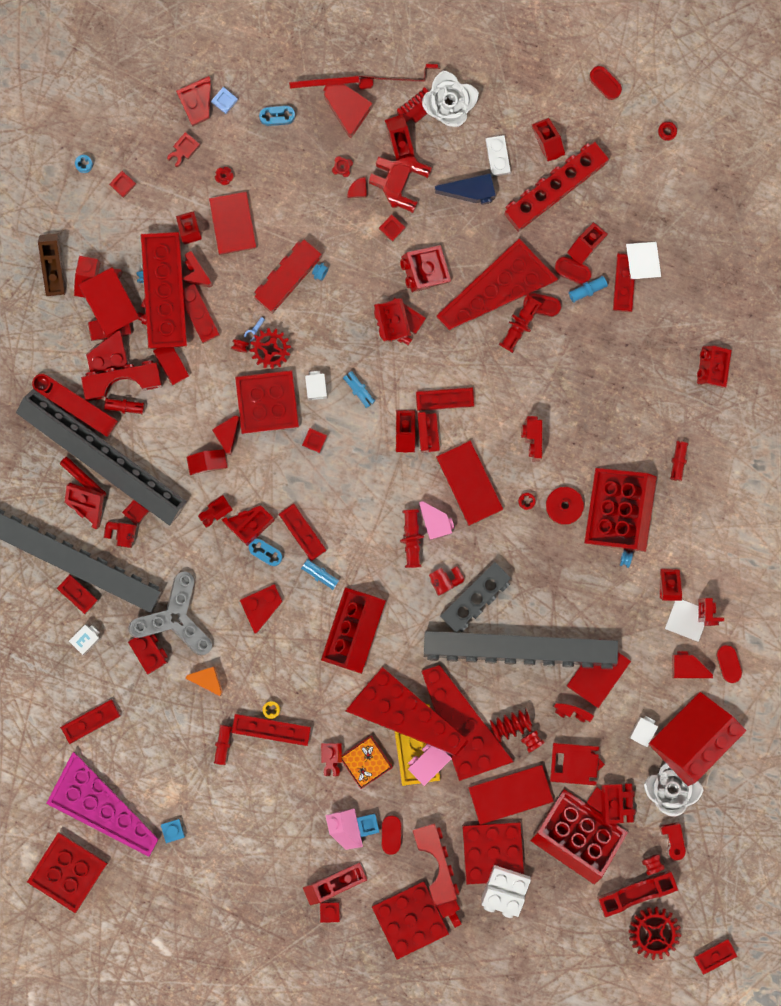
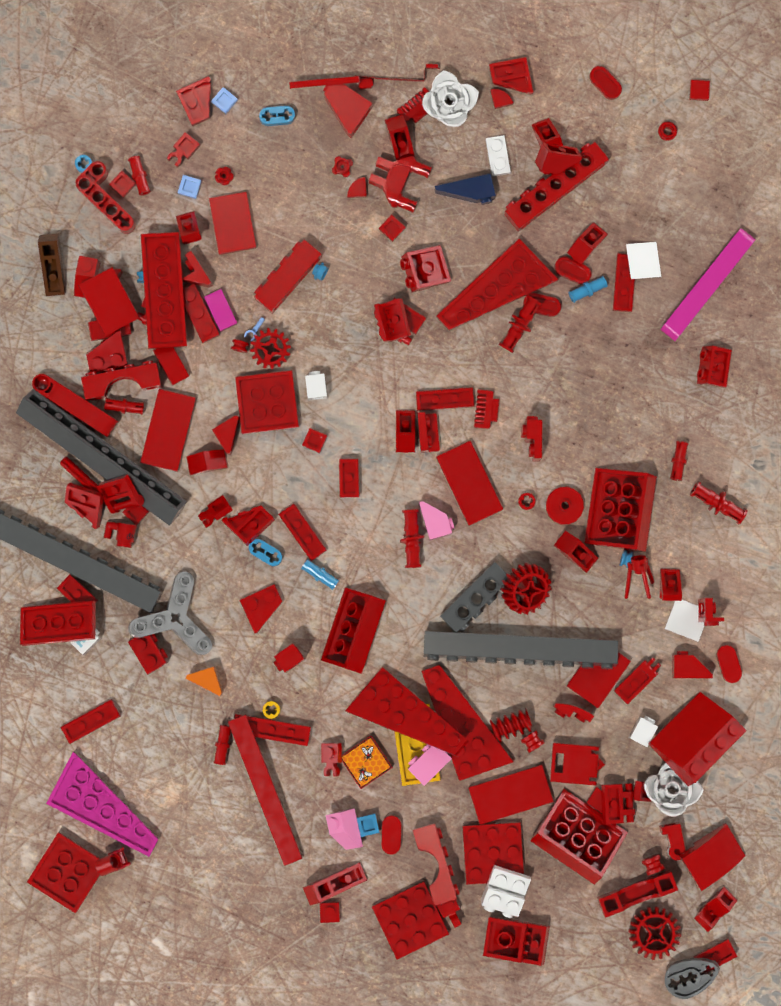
(57, 623): none -> red tile
(107, 202): none -> red beam
(112, 862): none -> red piece
(120, 488): none -> red plate
(139, 175): none -> red pin
(168, 430): none -> red tile
(172, 831): dark azure plate -> none
(189, 186): none -> light blue tile
(220, 310): none -> dark pink tile
(265, 790): none -> red tile
(288, 658): none -> red brick
(349, 478): none -> red plate
(359, 389): dark azure pin -> none
(441, 581): red piece -> none
(491, 409): none -> red piece
(500, 98): none -> red tile
(512, 75): none -> red wing
(516, 941): none -> red slope
(521, 583): none -> red gear
(556, 158): none -> red slope
(576, 551): none -> red slope
(637, 680): none -> red hinge
(639, 792): none -> red plate
(640, 565): none -> red plant
(692, 987): none -> dark grey piece
(699, 90): none -> red tile
(707, 284): none -> dark pink beam
(712, 856): none -> red slope
(715, 908): none -> red slope
(718, 502): none -> red piece

